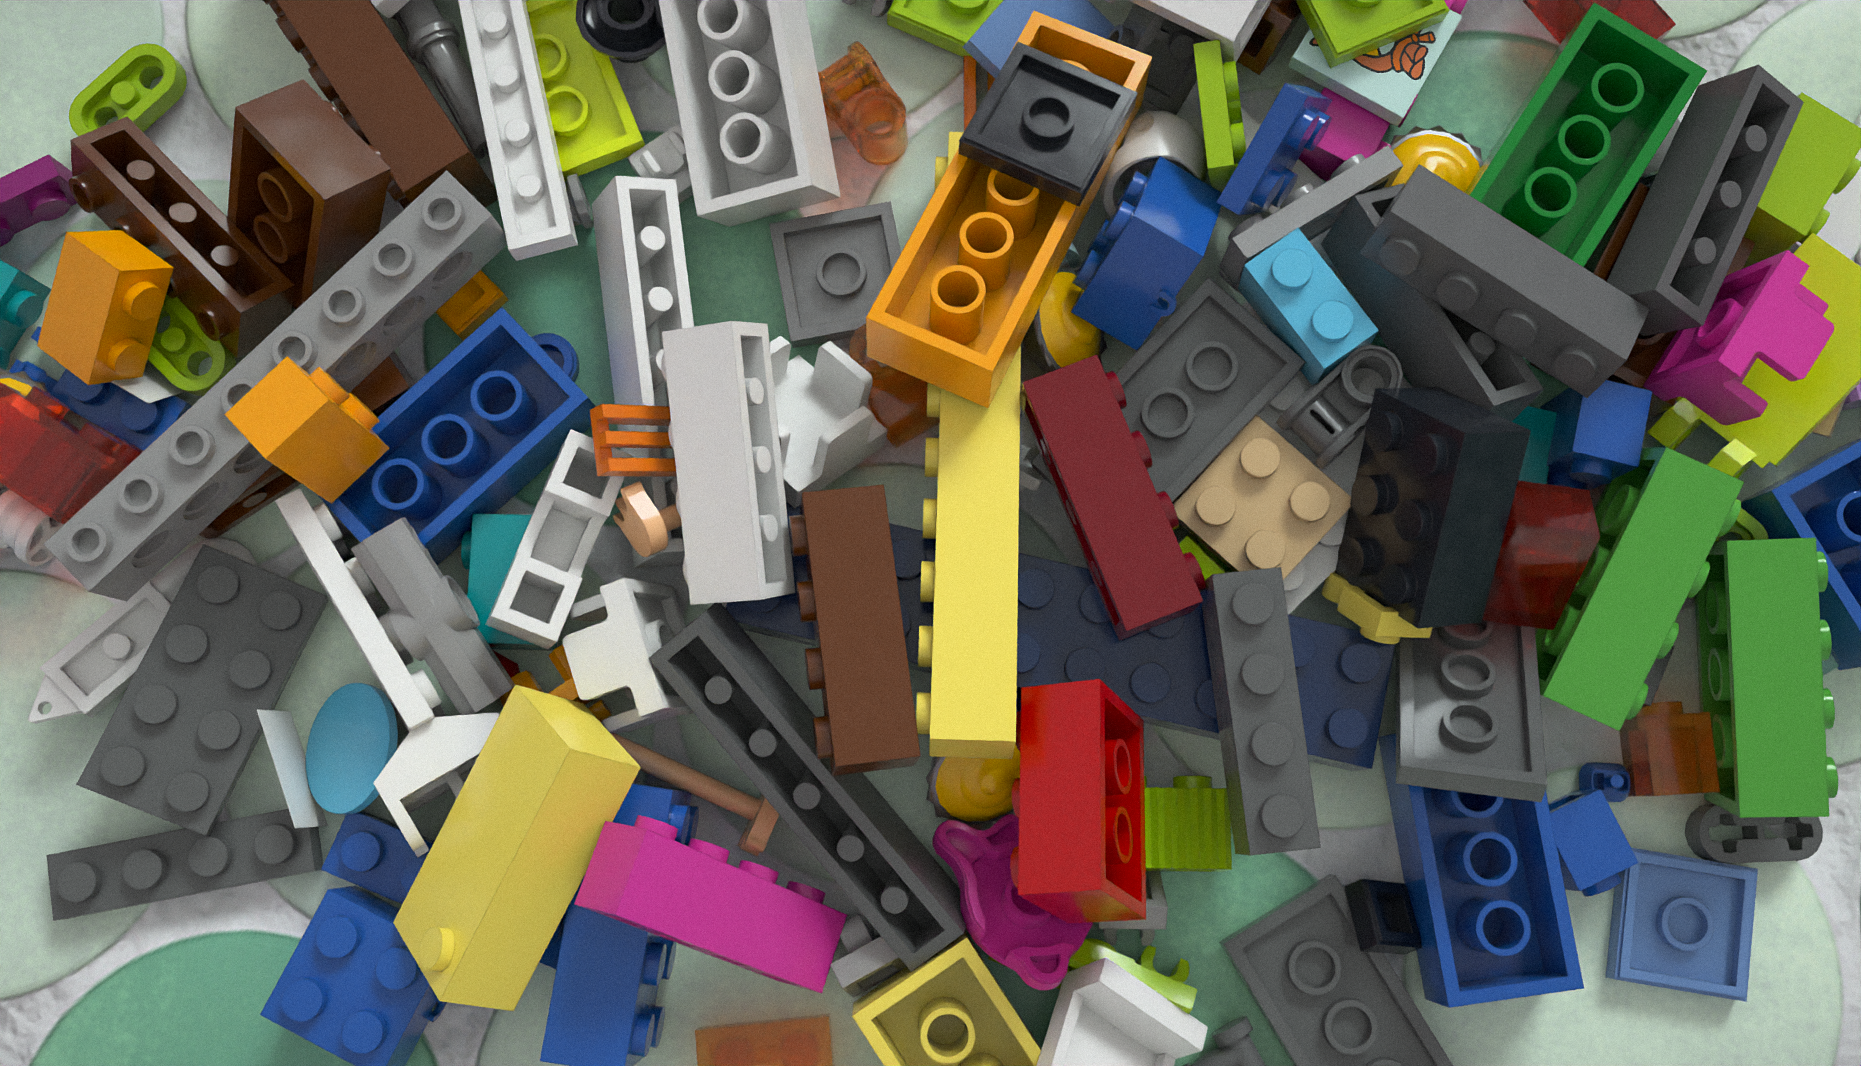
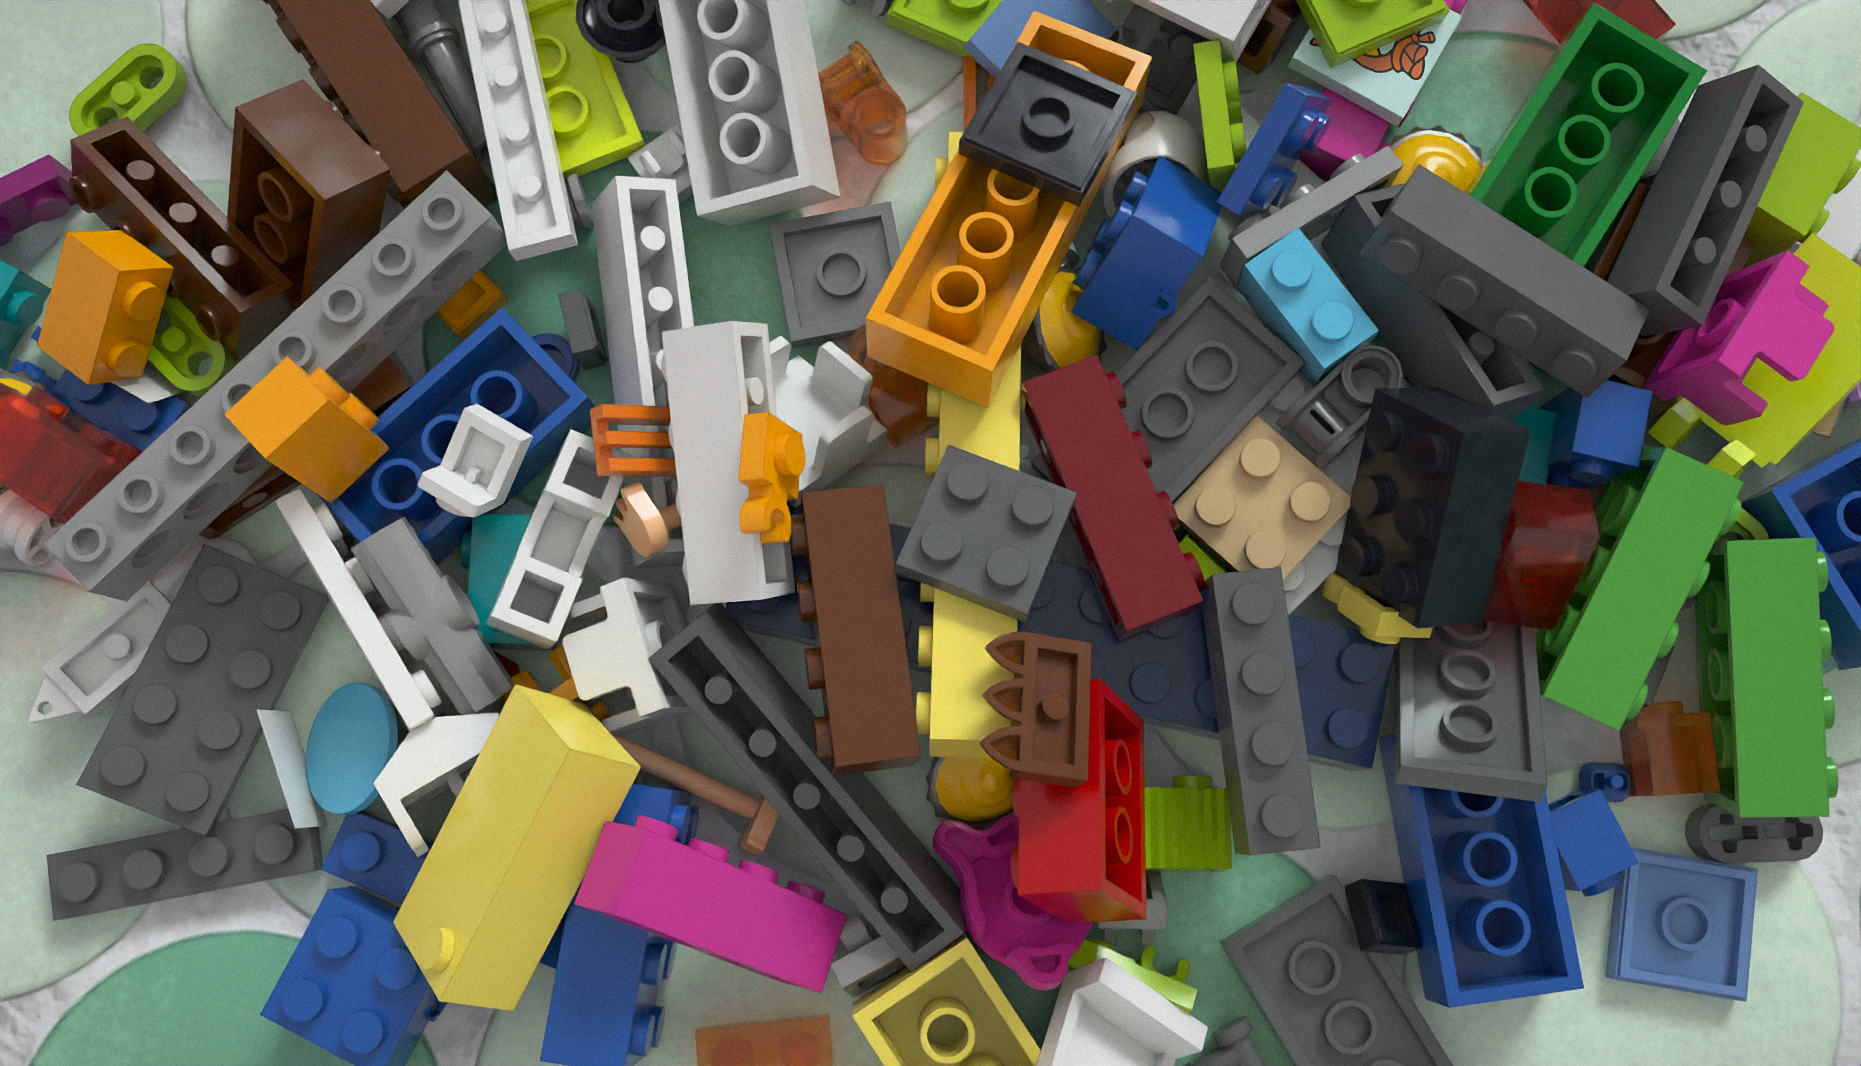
(477, 464): none -> white bracket
(583, 329): none -> dark grey tile
(771, 469): none -> light orange plate
(986, 533): none -> dark grey plate
(1046, 707): none -> reddish brown plate

